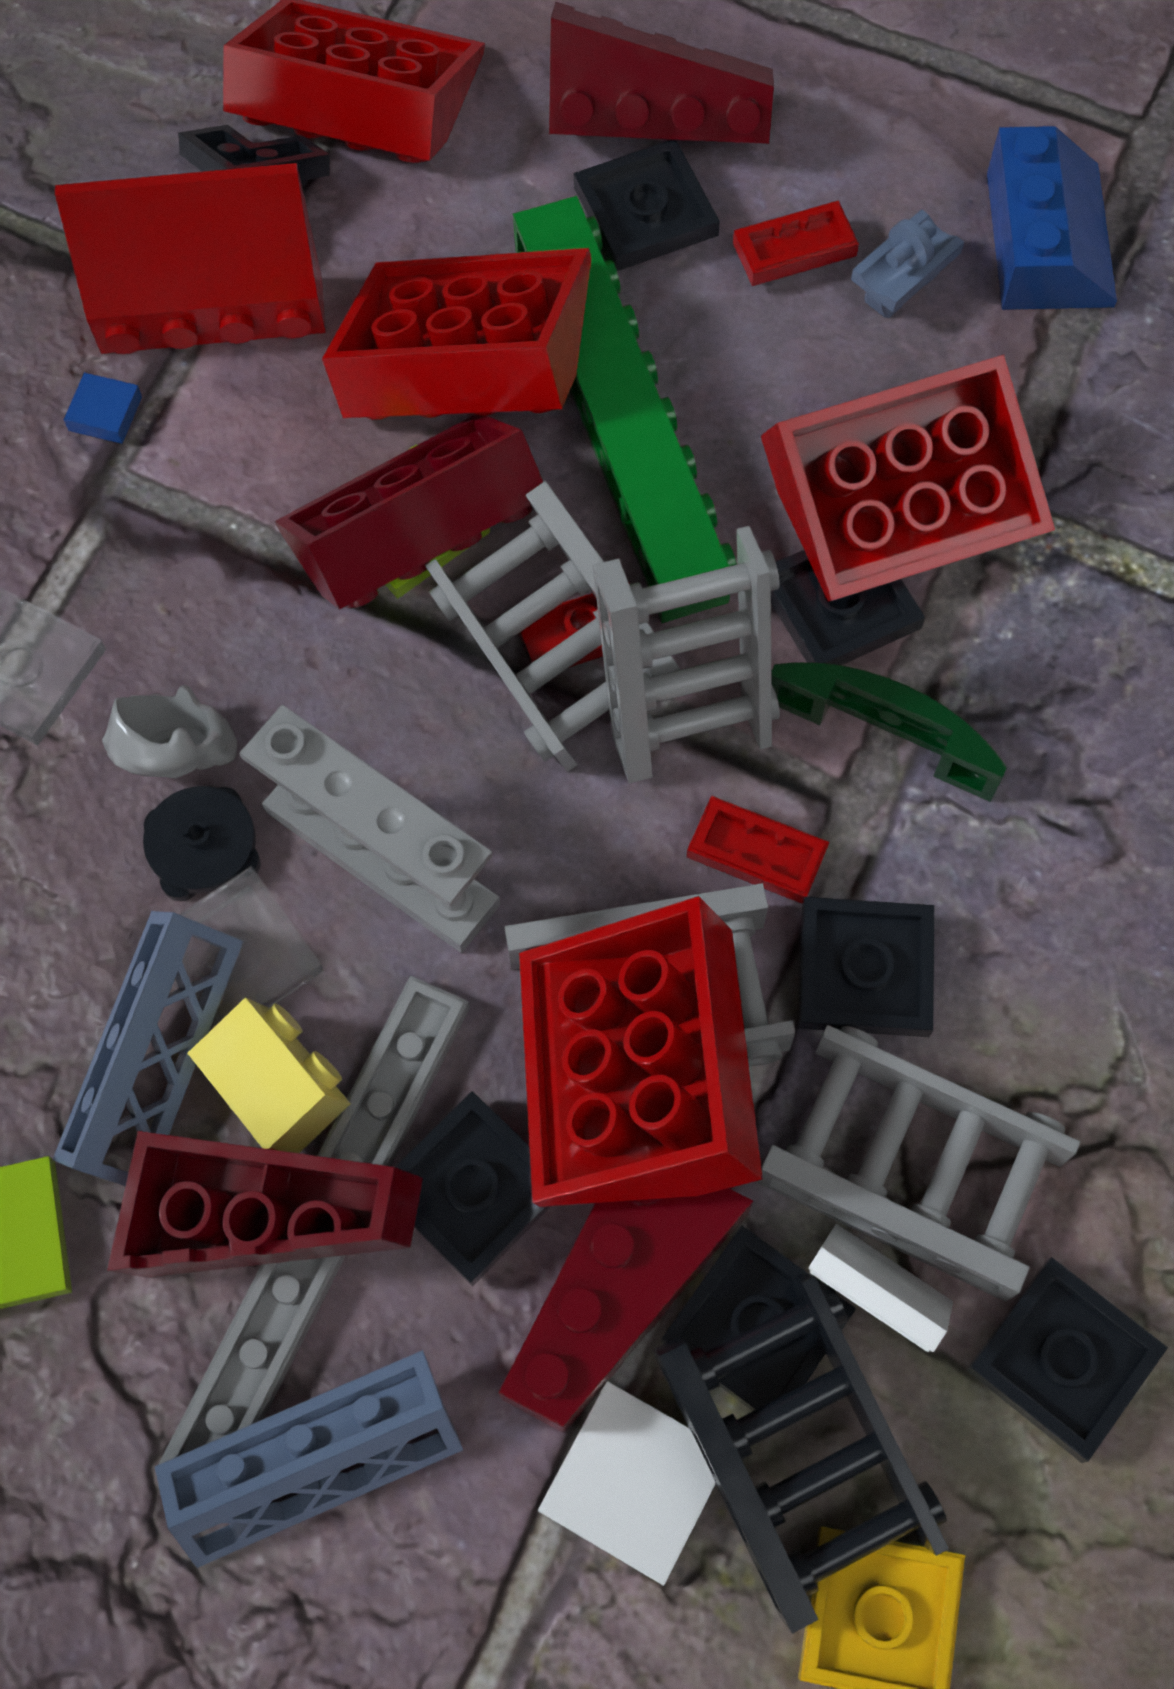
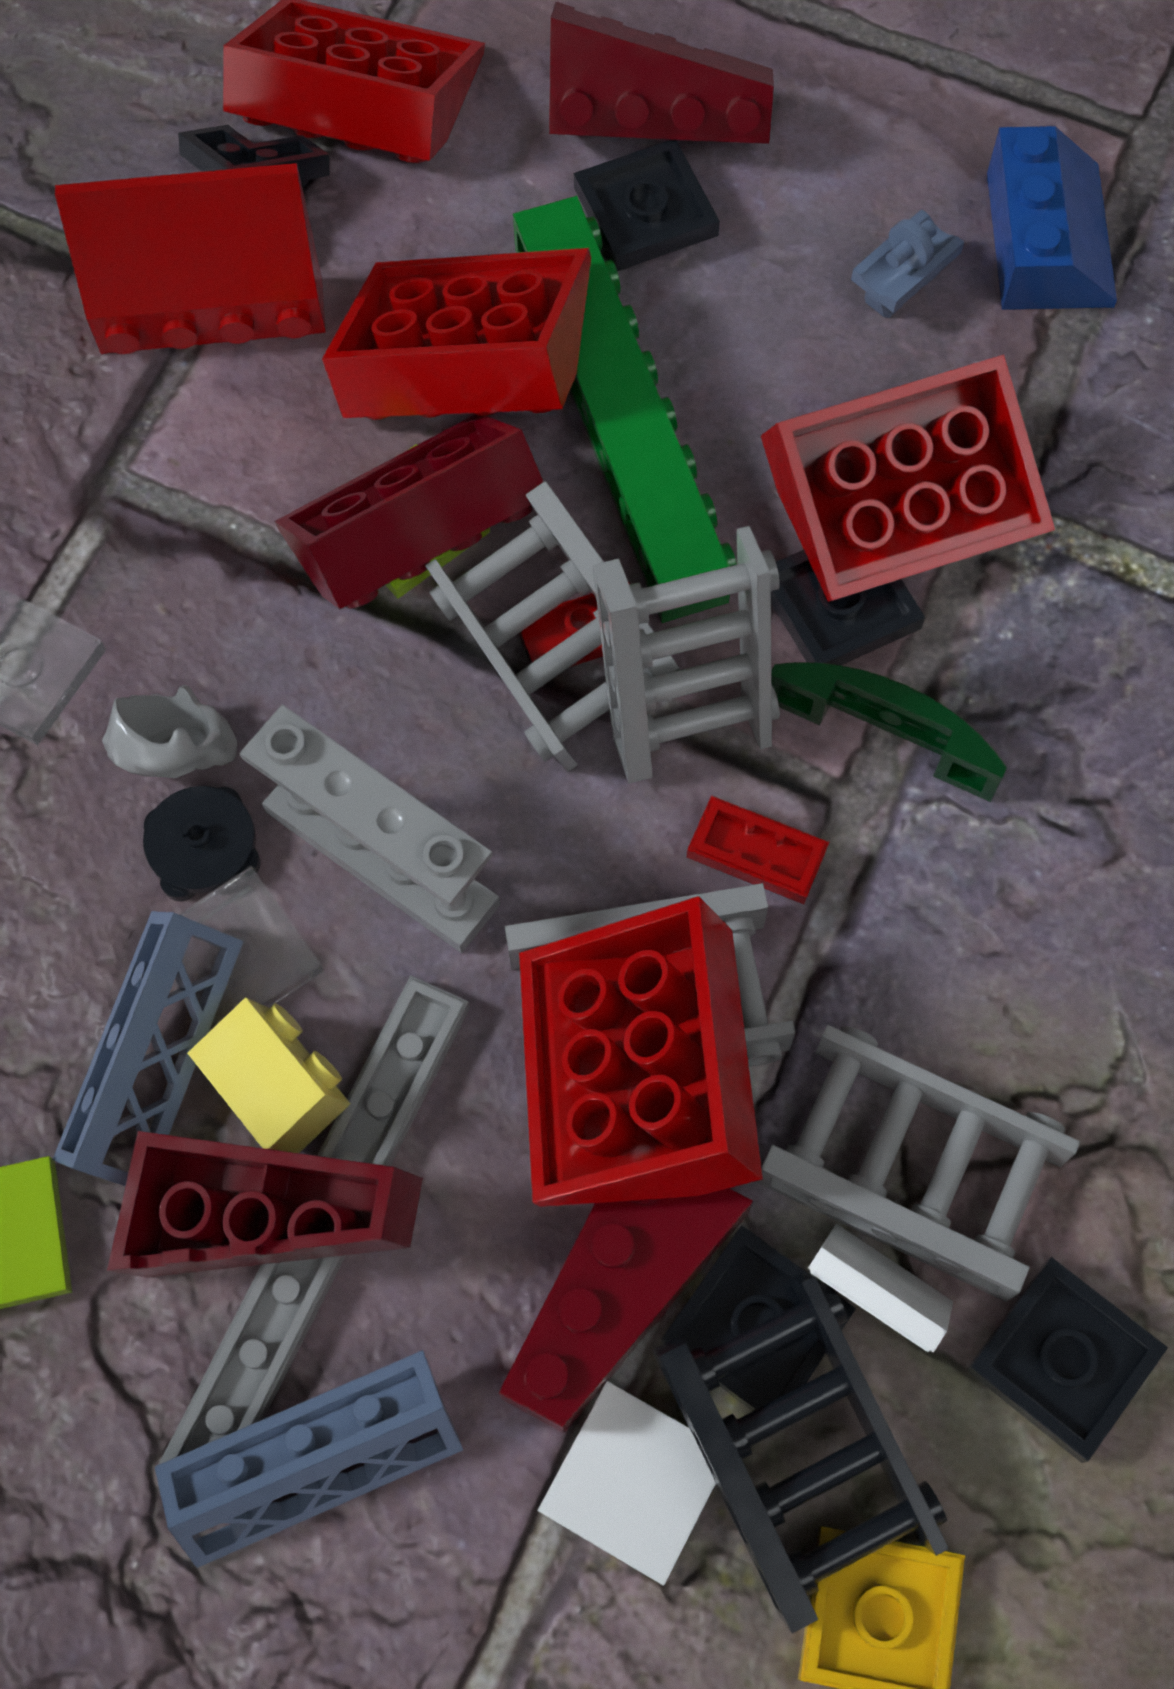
(103, 408): blue tile -> none
(473, 1188): black plate -> none
(795, 243): red plate -> none
(867, 966): black plate -> none

